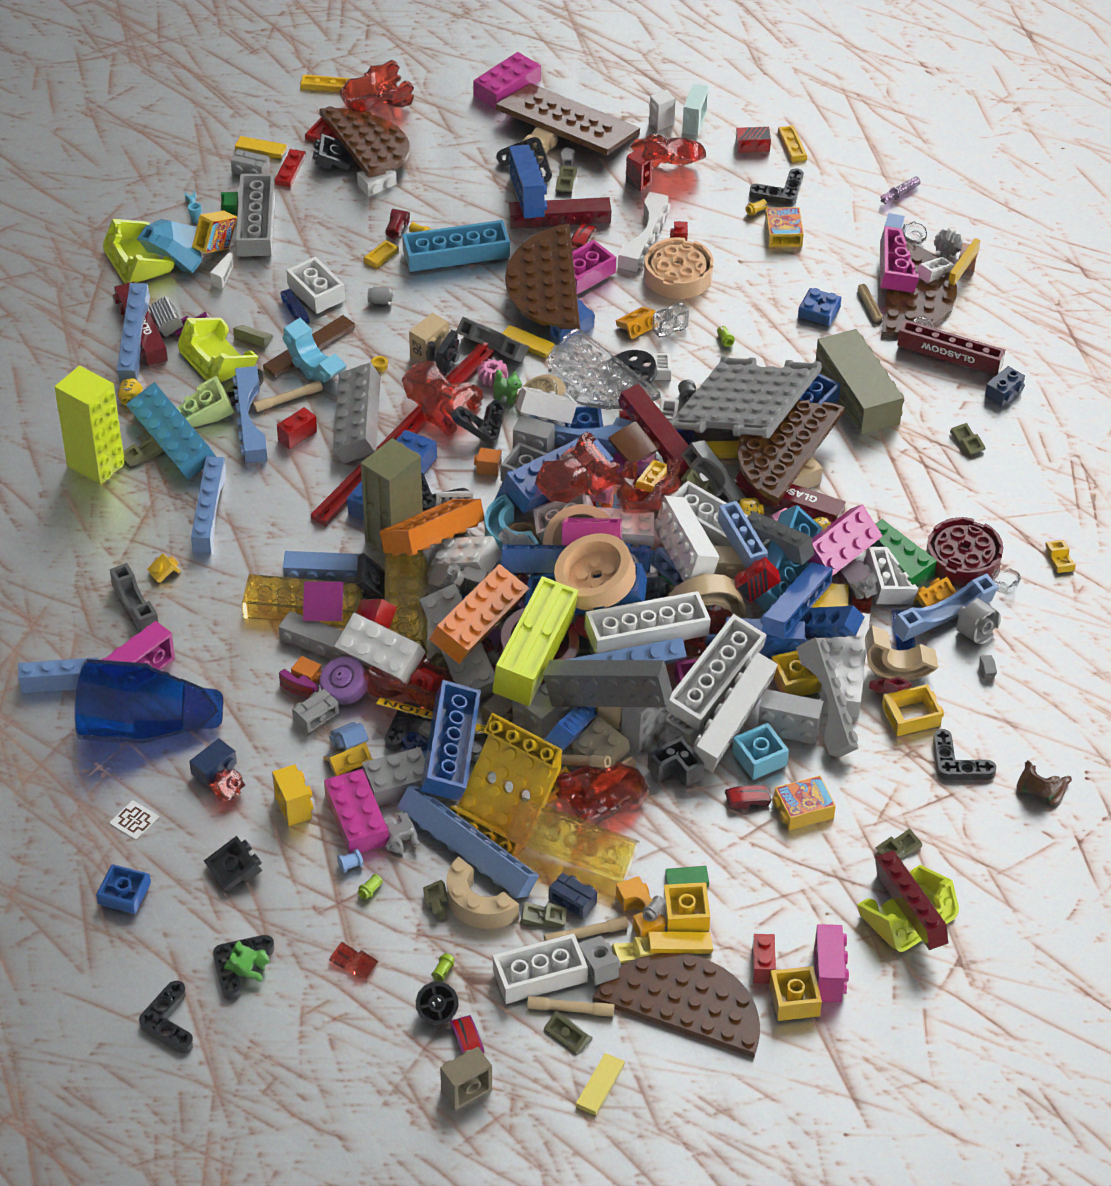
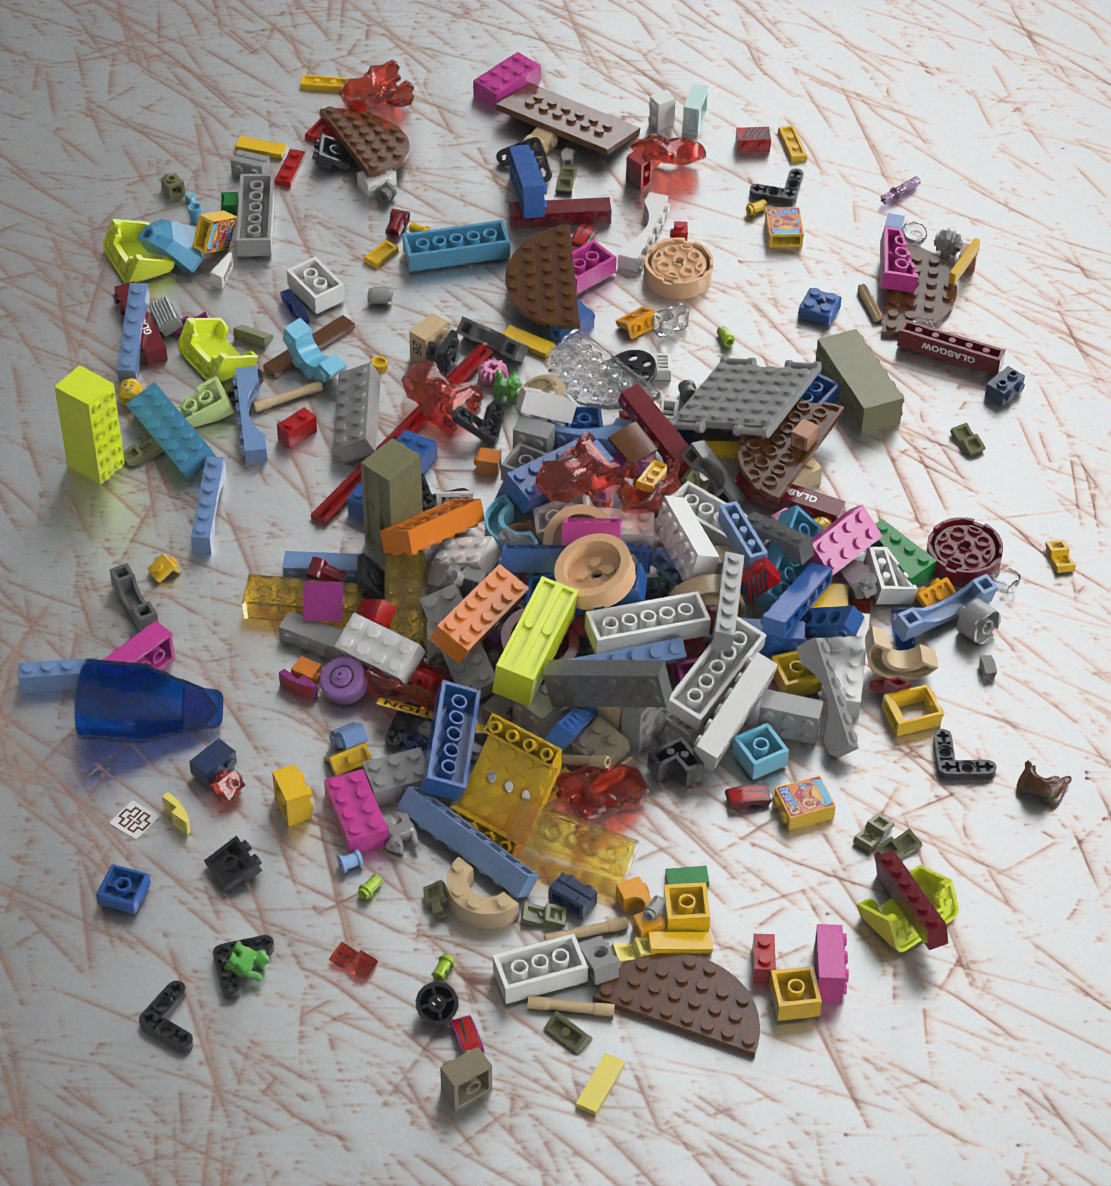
(172, 181): none -> olive brick
(179, 815): none -> light yellow slope
(315, 710): light grey brick -> none
(320, 570): none -> dark red piece
(386, 193): none -> dark grey wheel
(728, 601): none -> light grey arch
(751, 505): yellow head -> none
(804, 435): none -> nougat brick
(874, 832): none -> olive slope
(932, 269): white slope -> none

